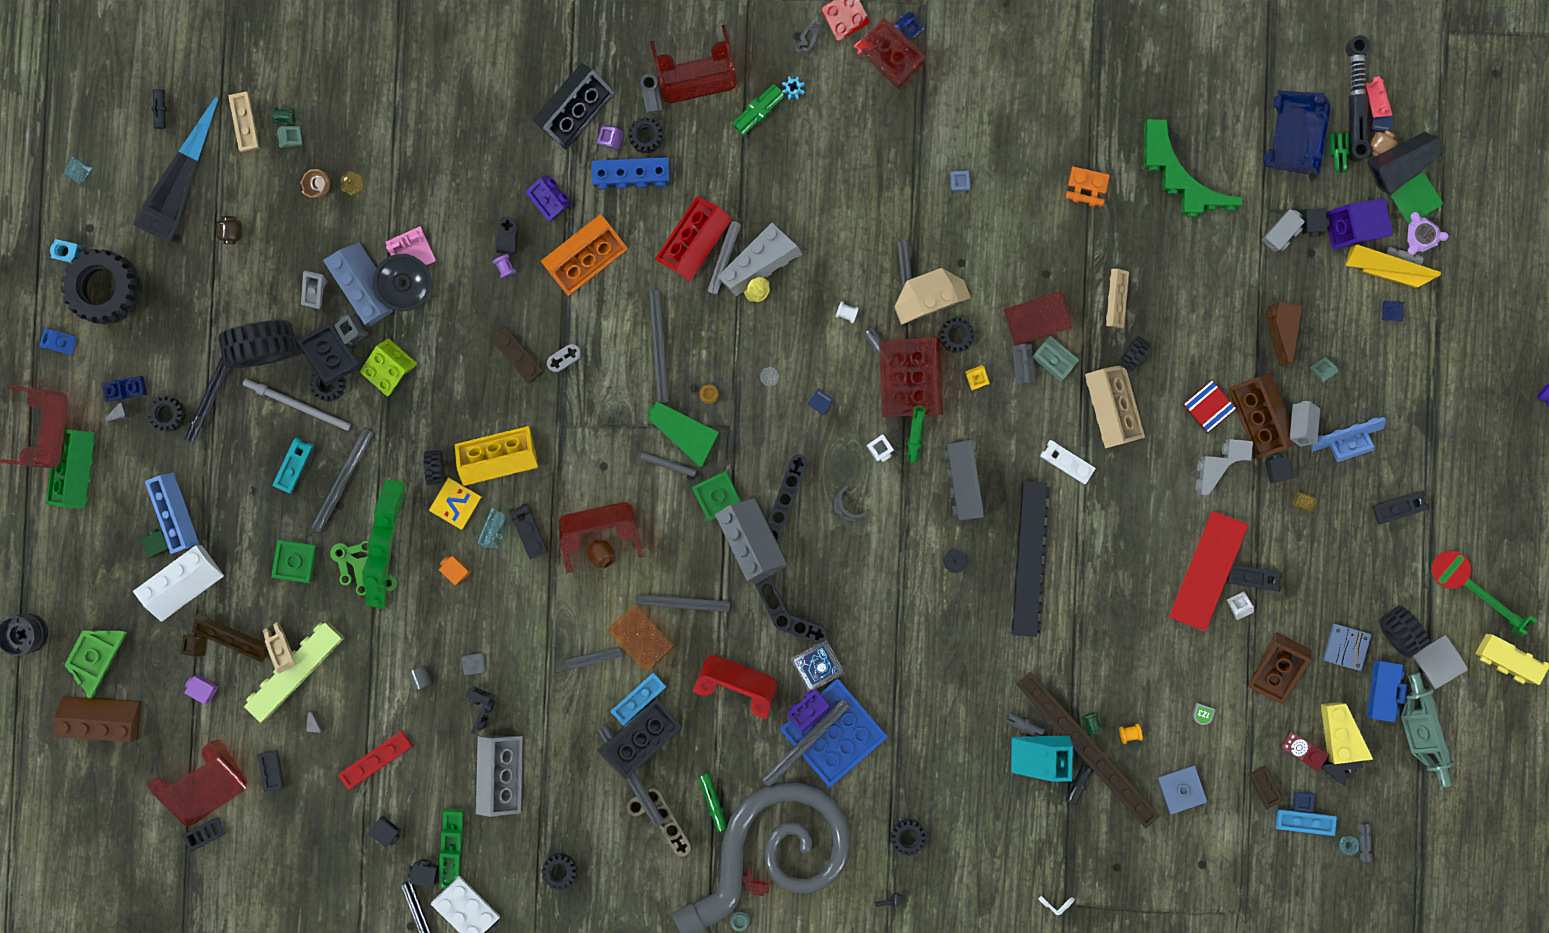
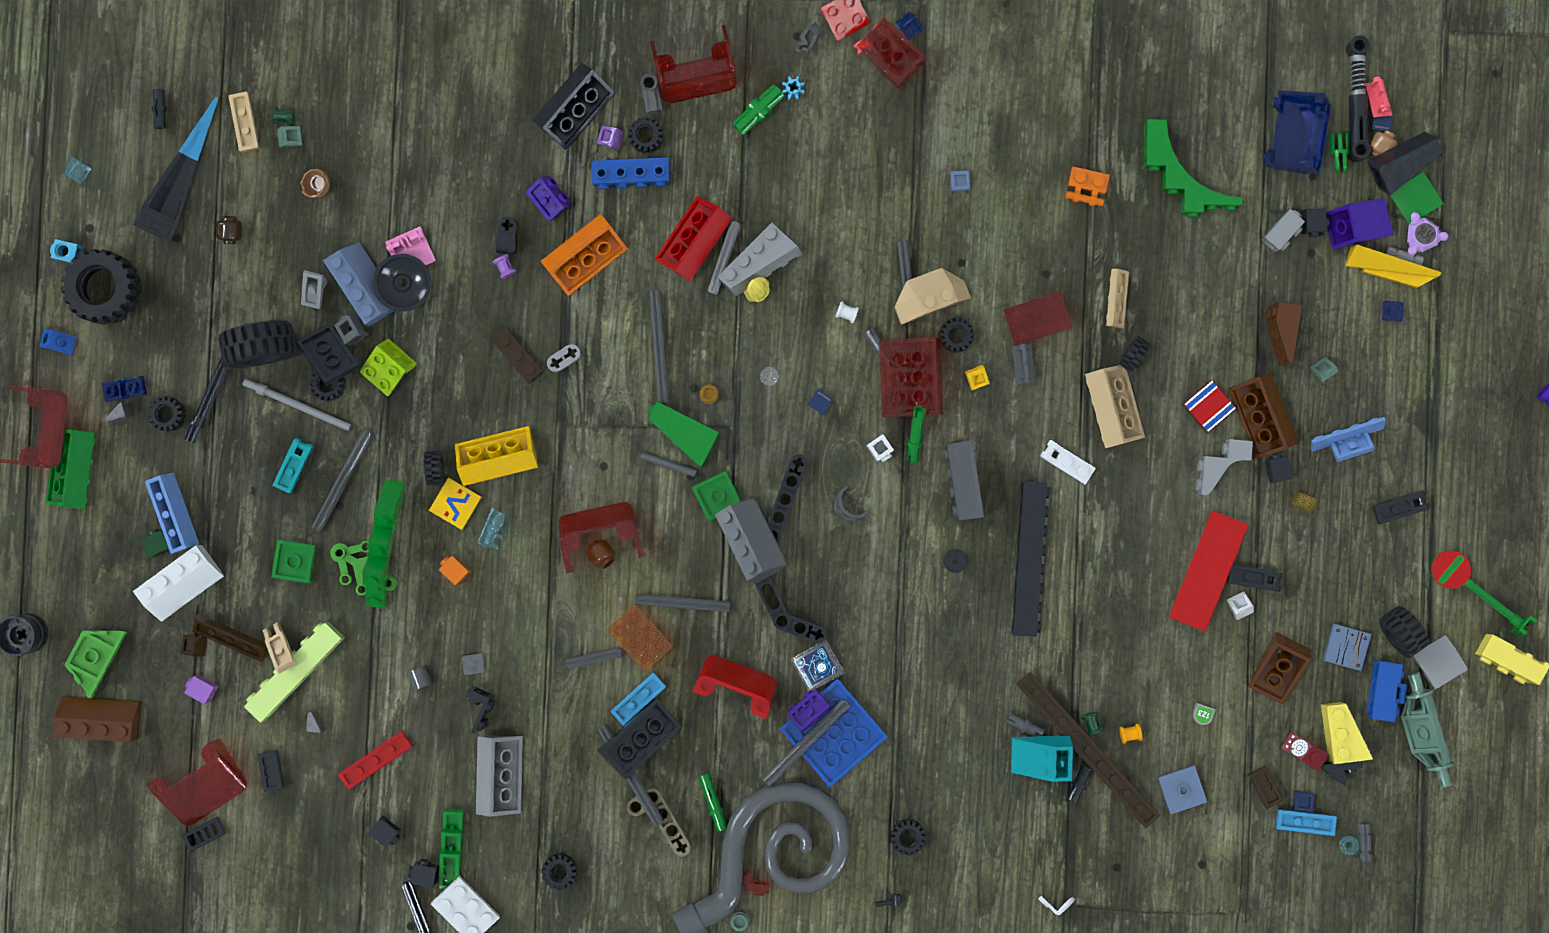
(355, 184): clear yellow plant -> none
(528, 532): black plate -> none
(1055, 358): sand green plate -> none
(1305, 423): light grey brick -> none

